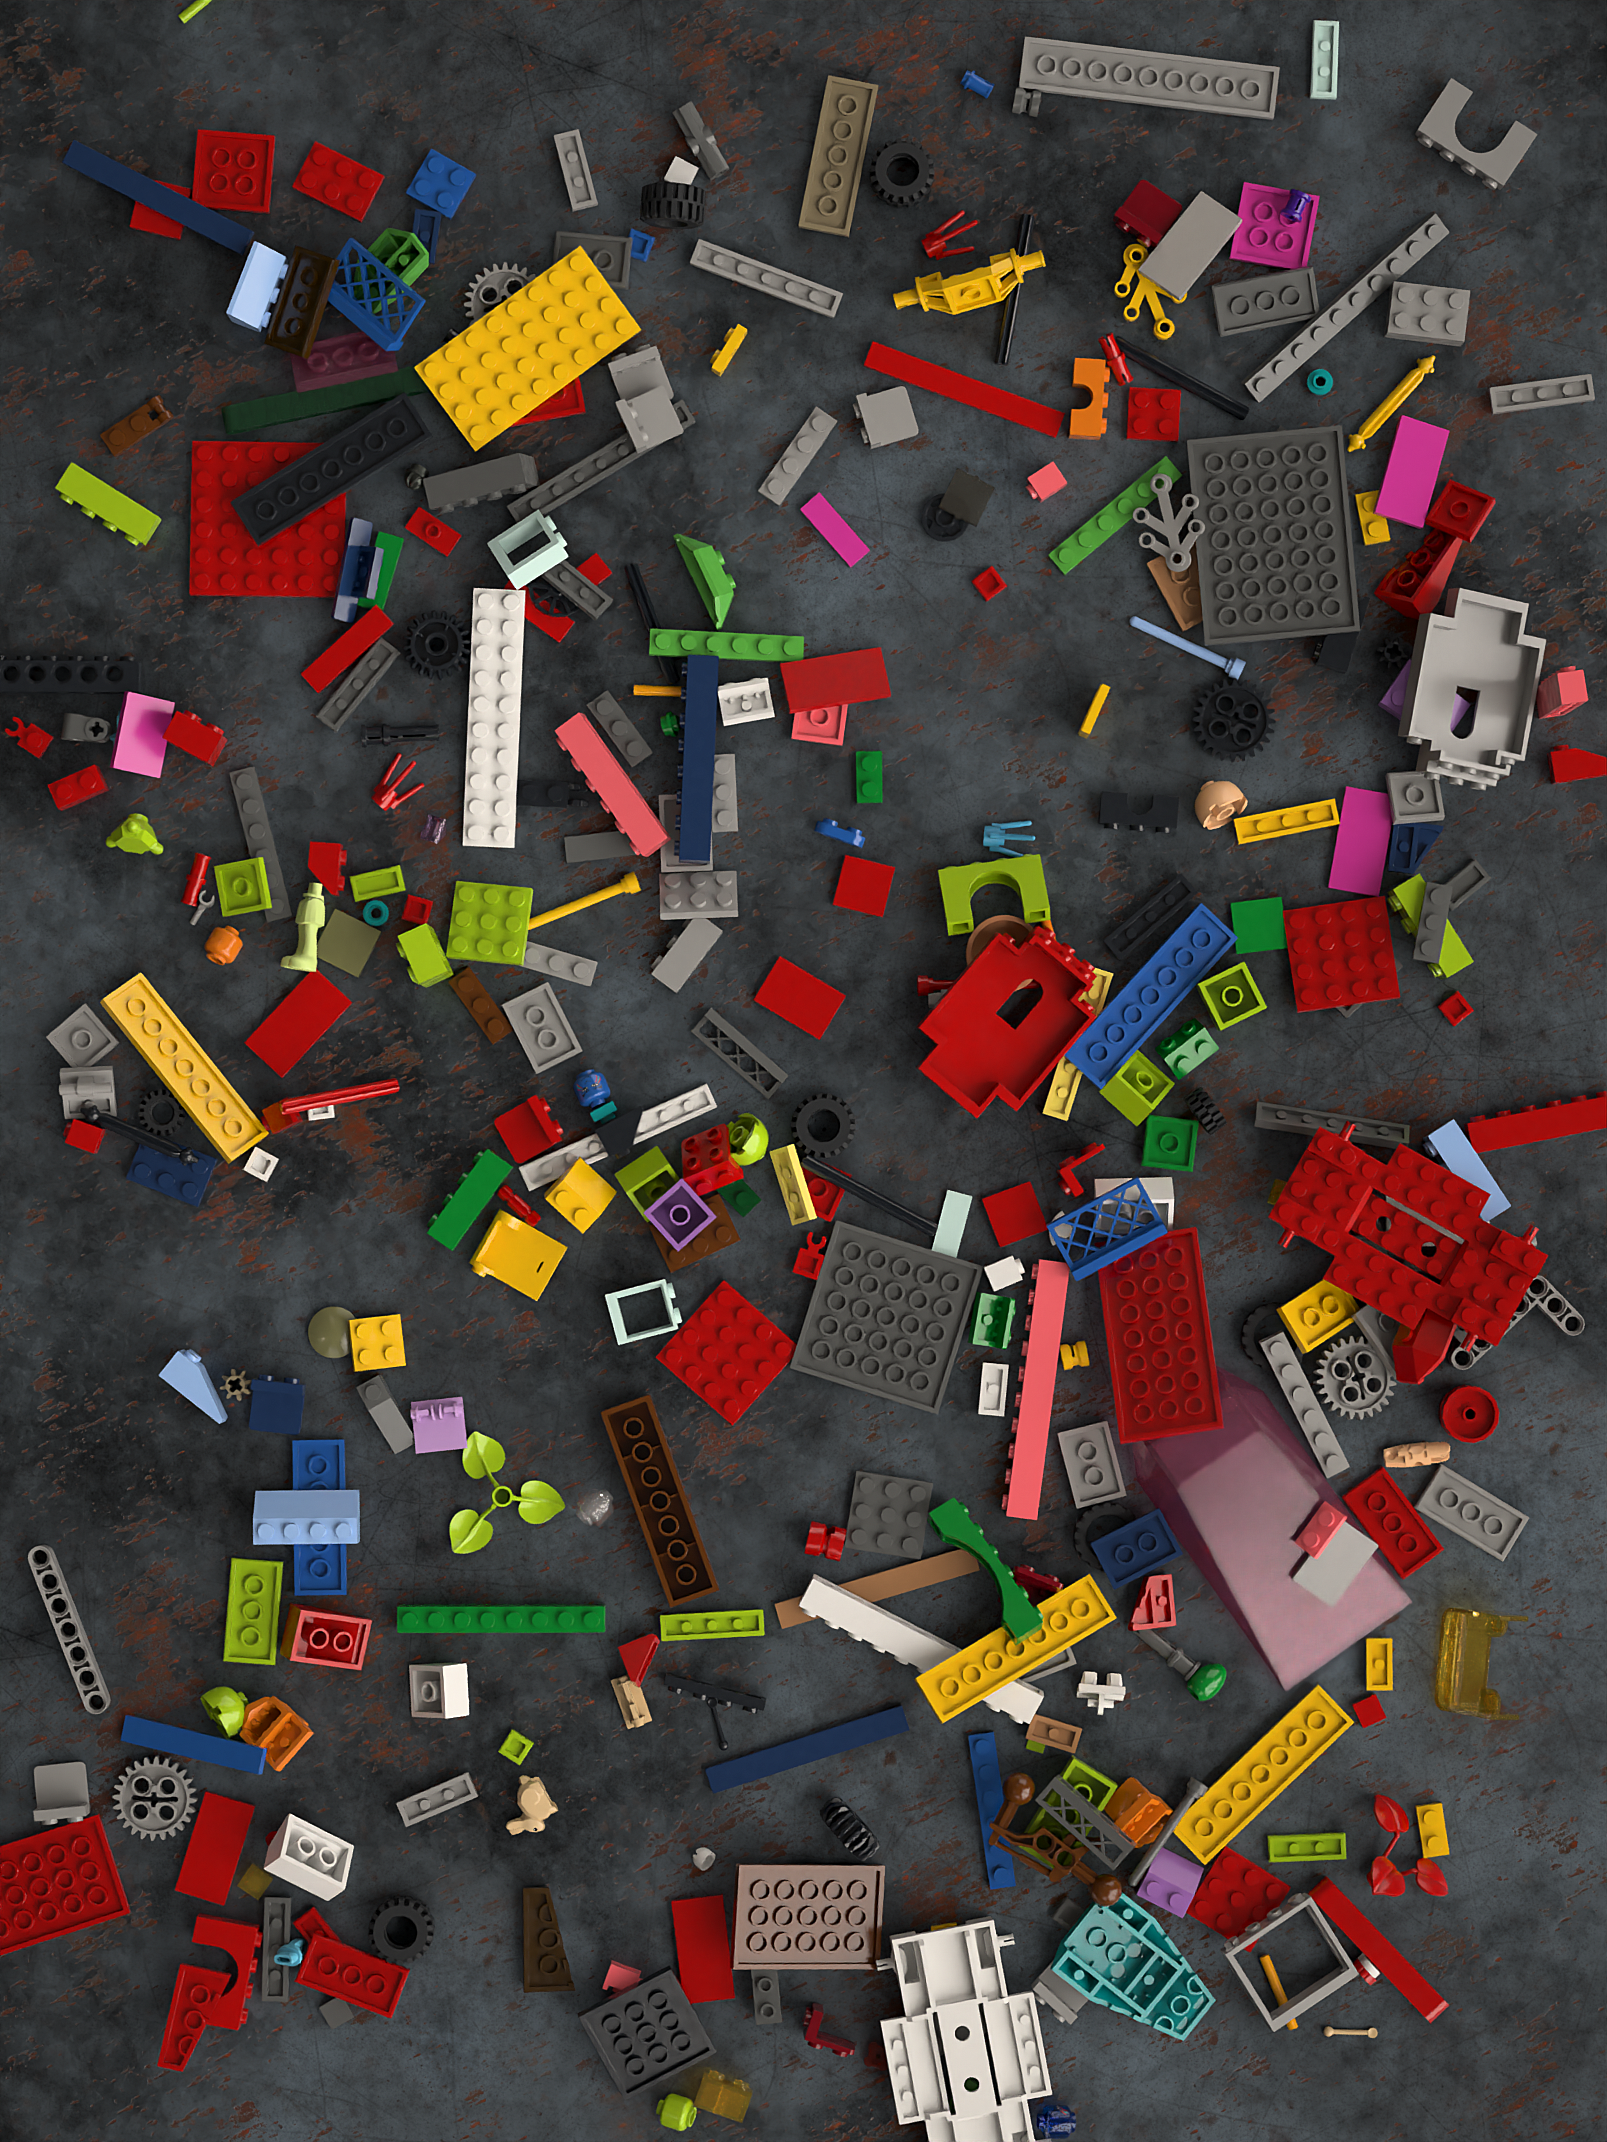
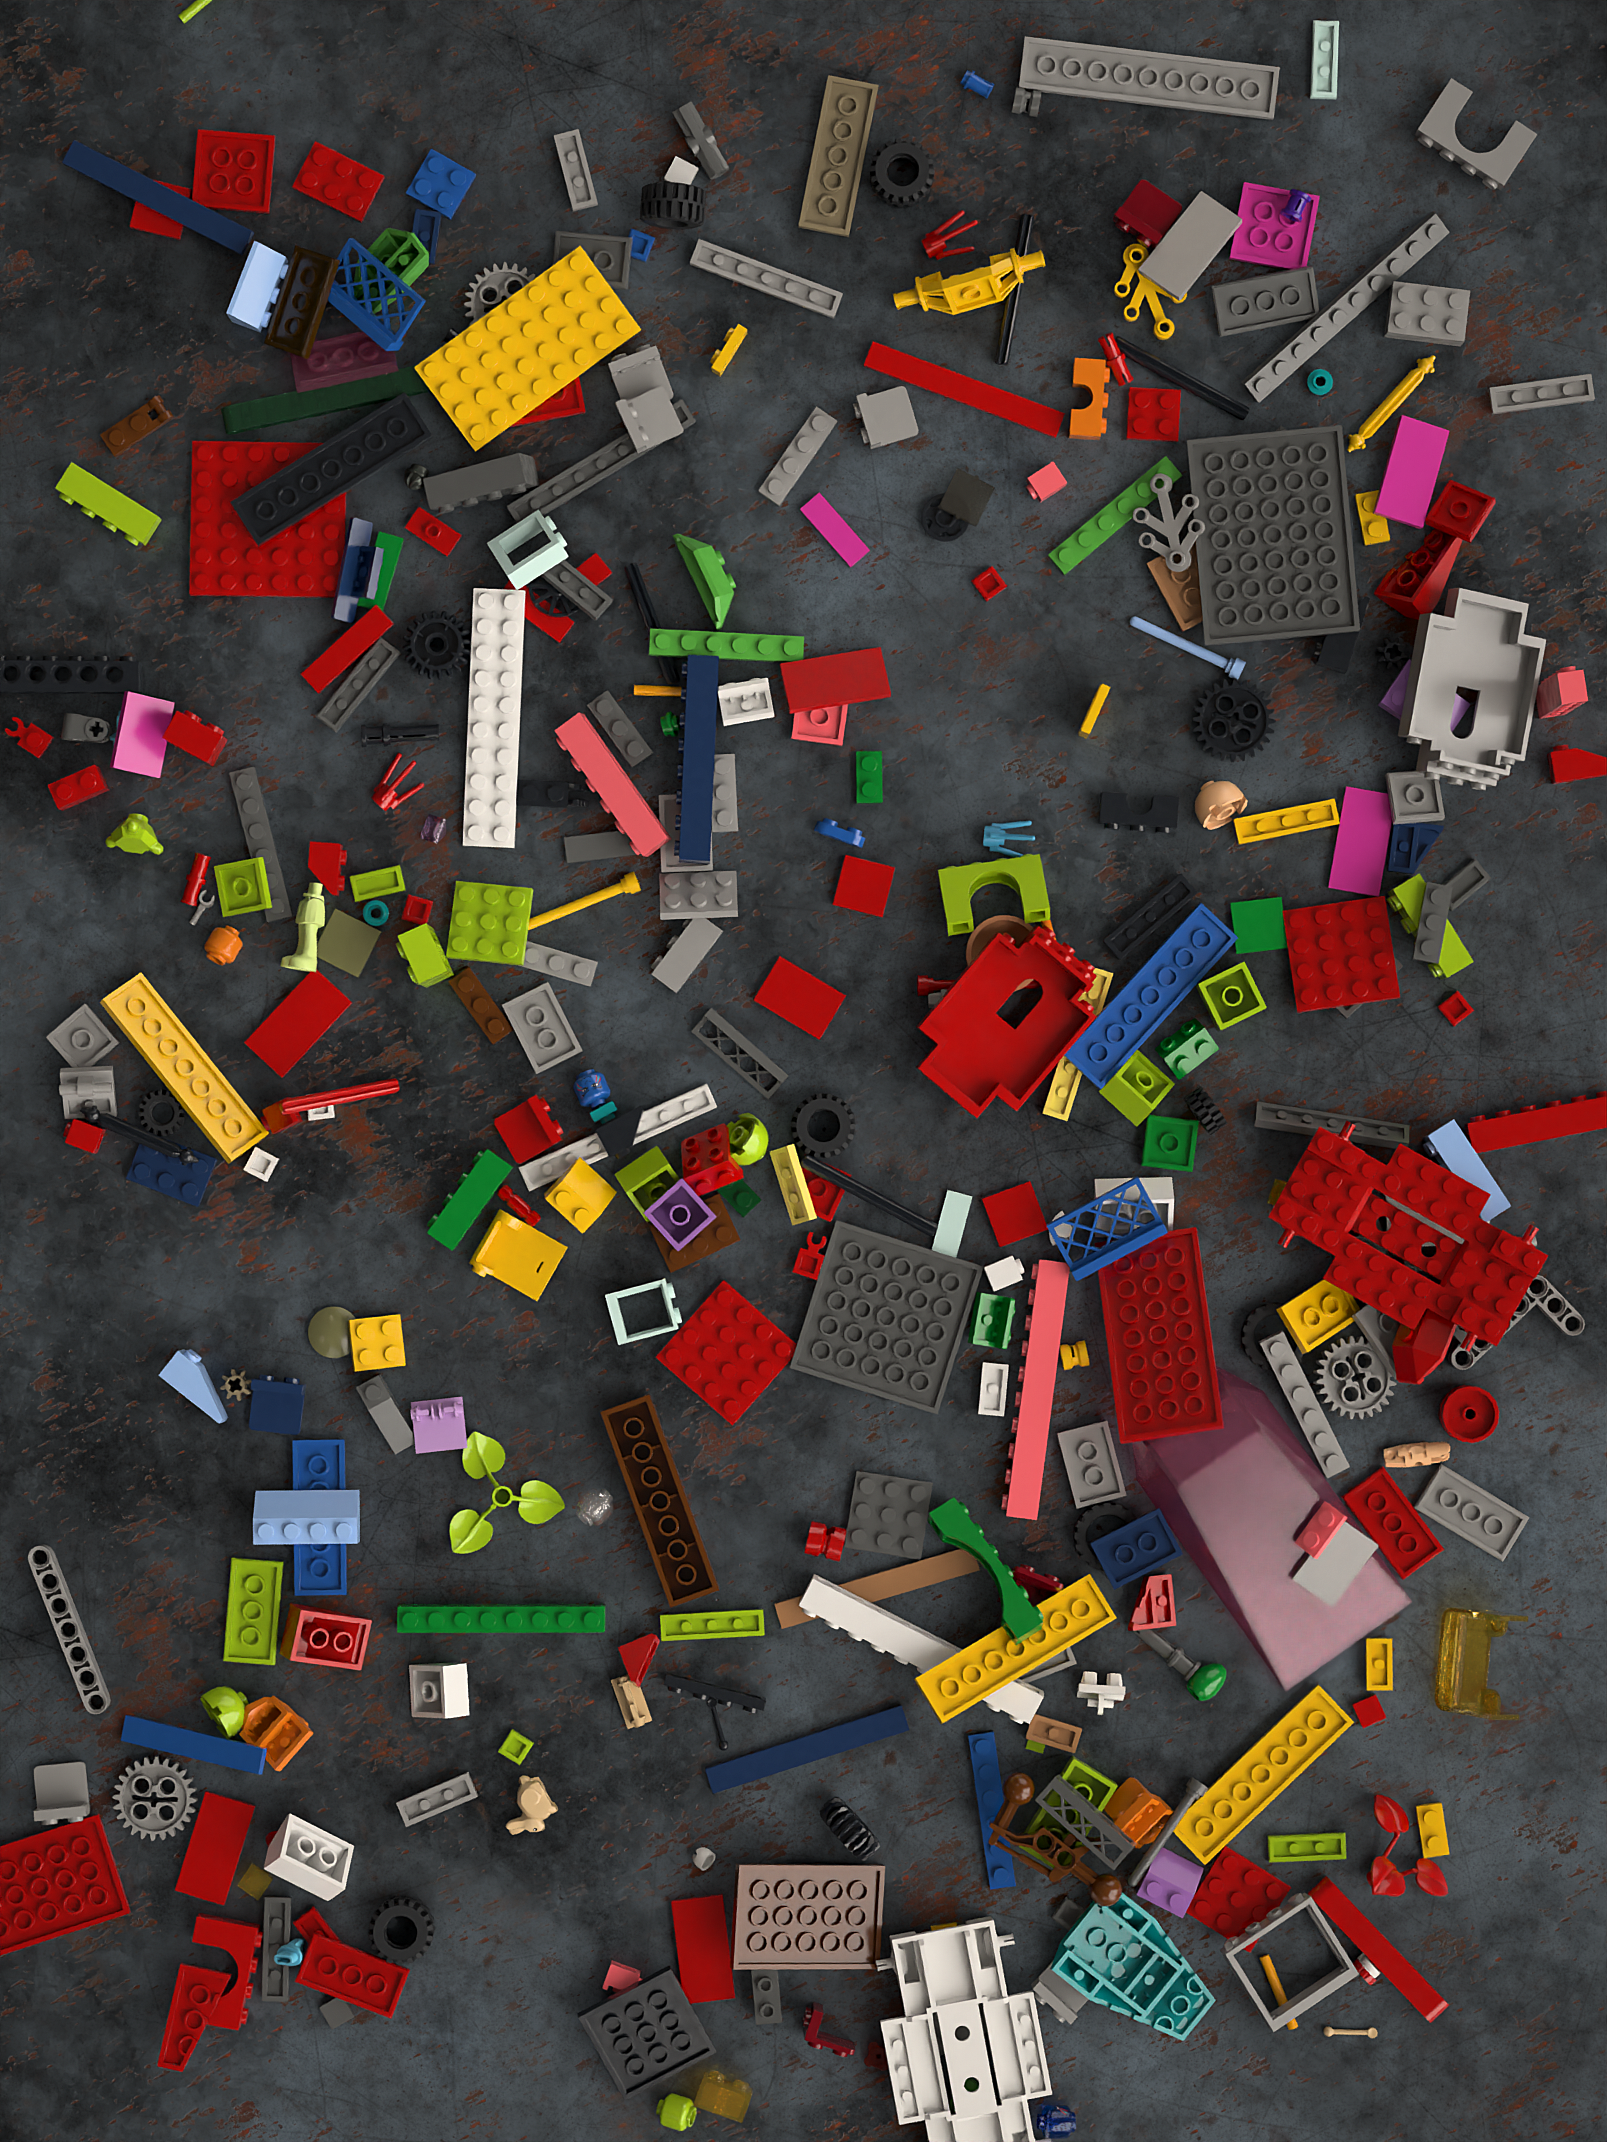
(543, 1949): dark brown wing -> none
(1068, 1181): red bracket -> none

